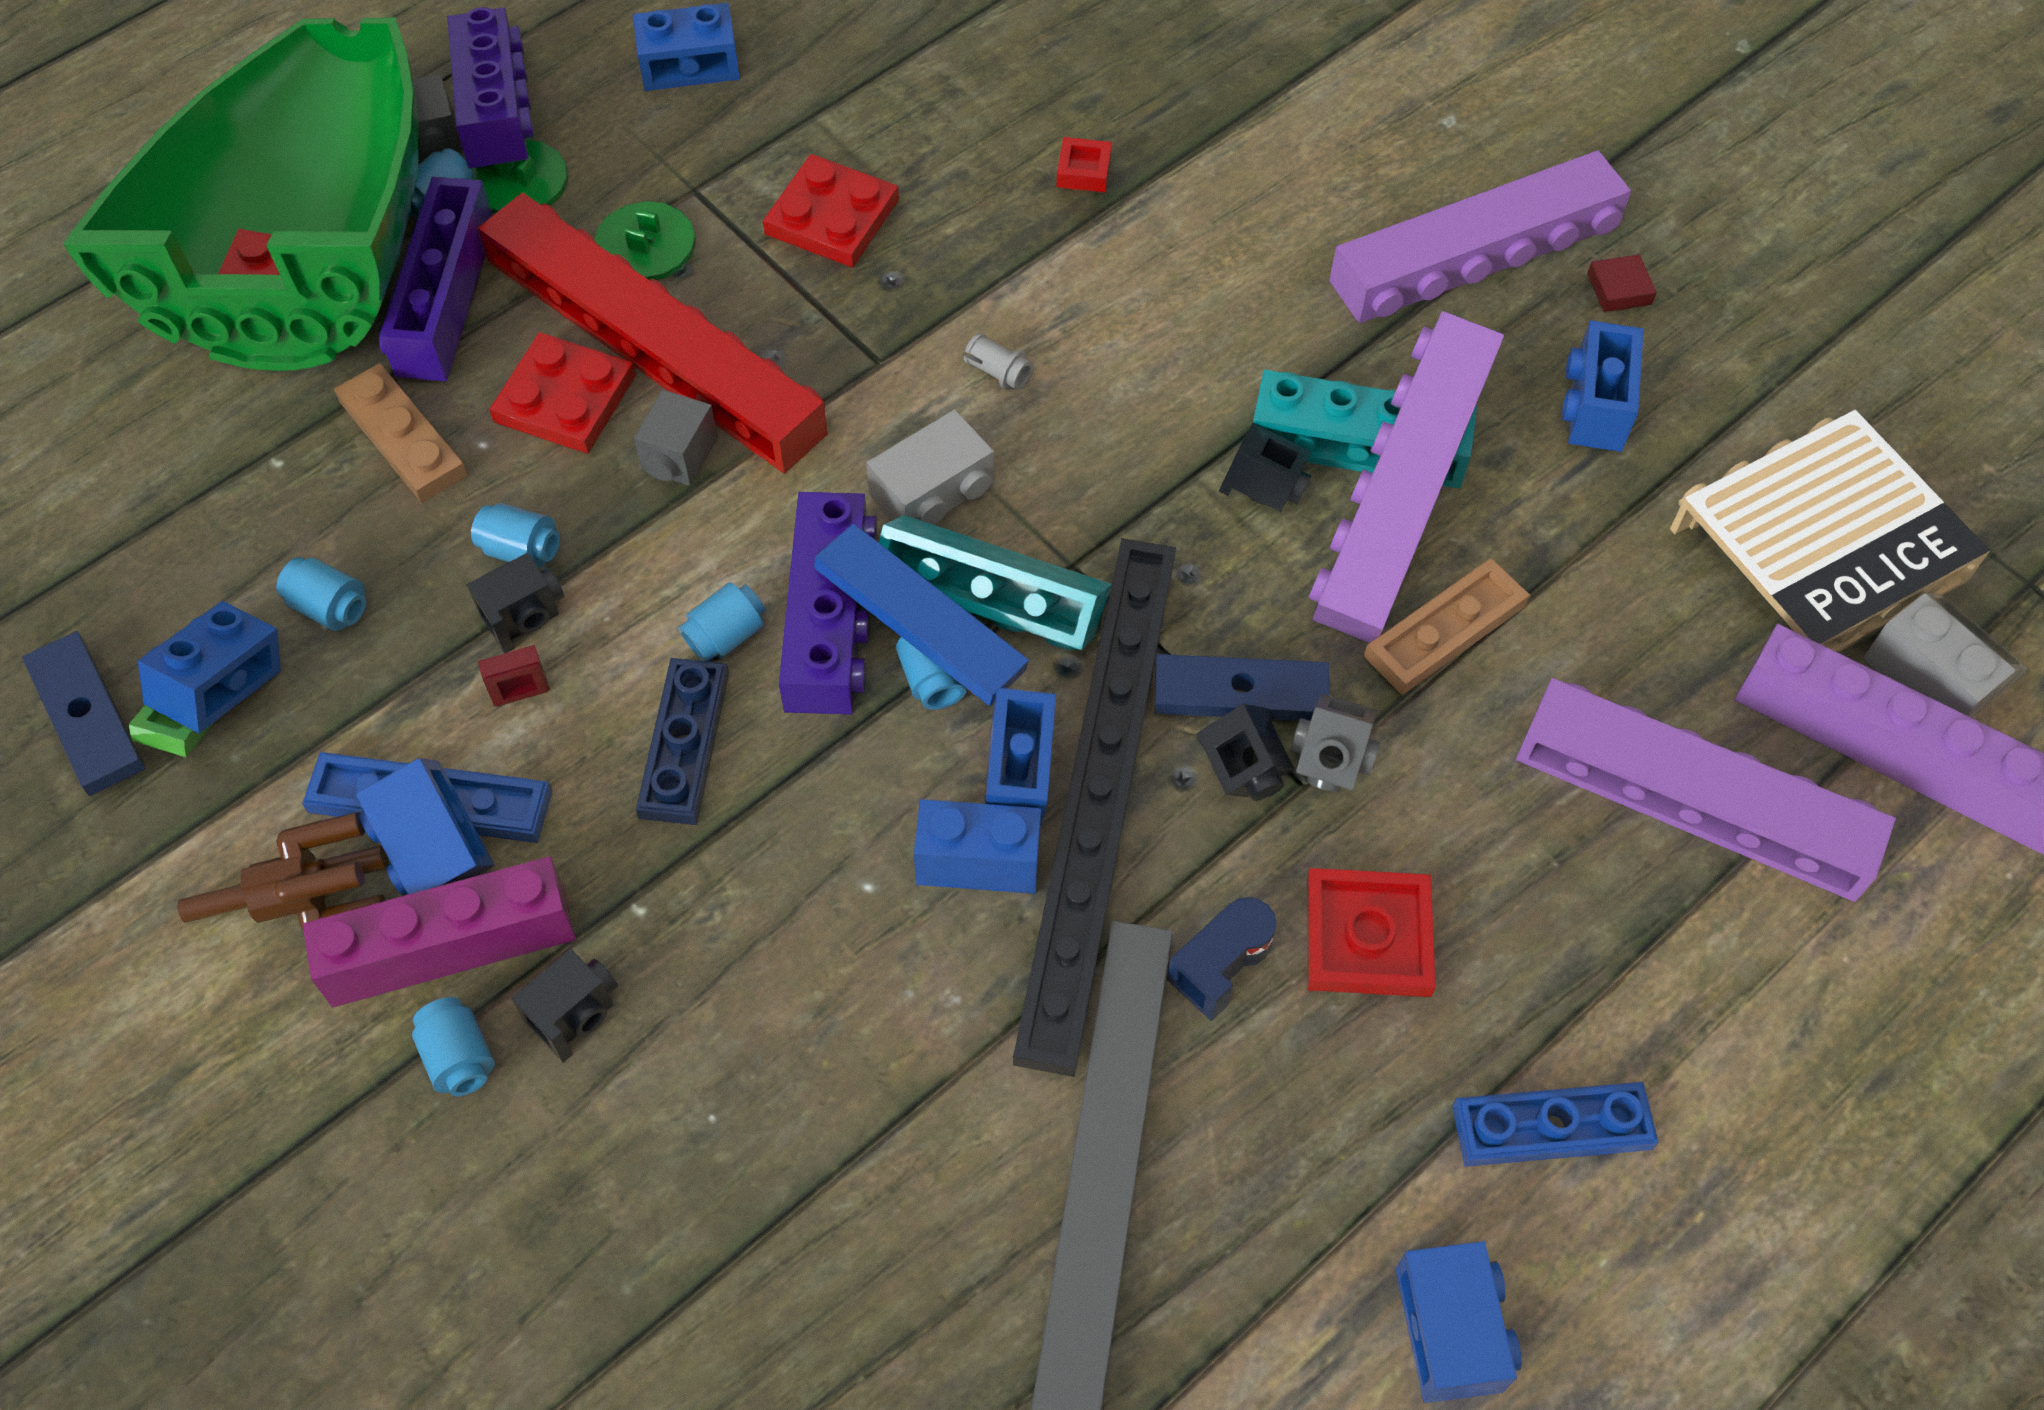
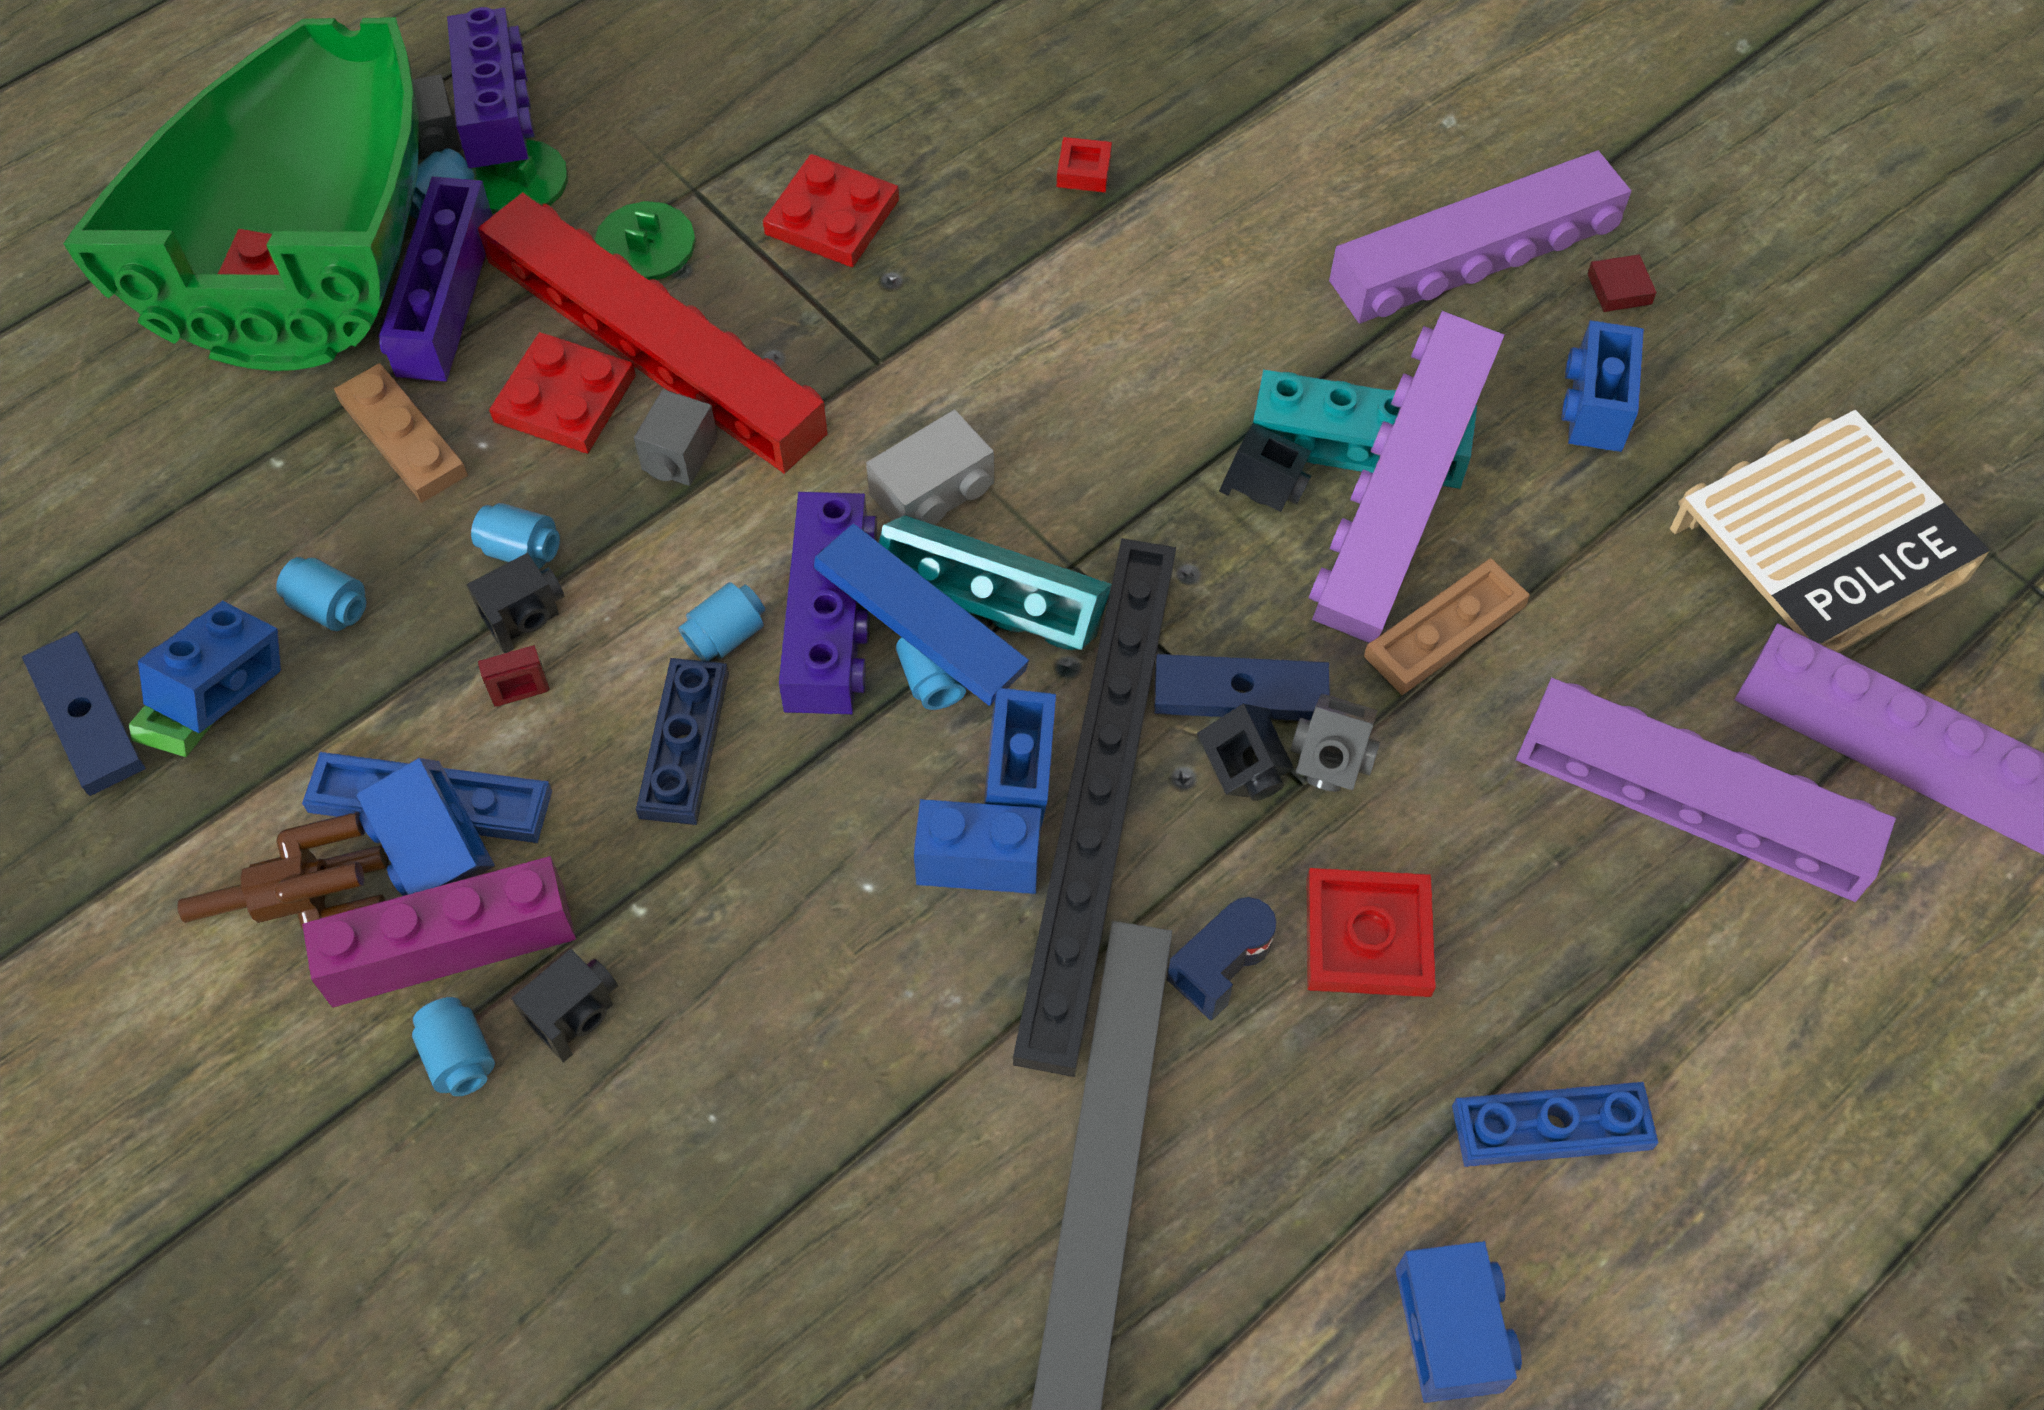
(686, 46): blue brick -> none
(1008, 367): light grey pin -> none
(1944, 656): light grey slope -> none

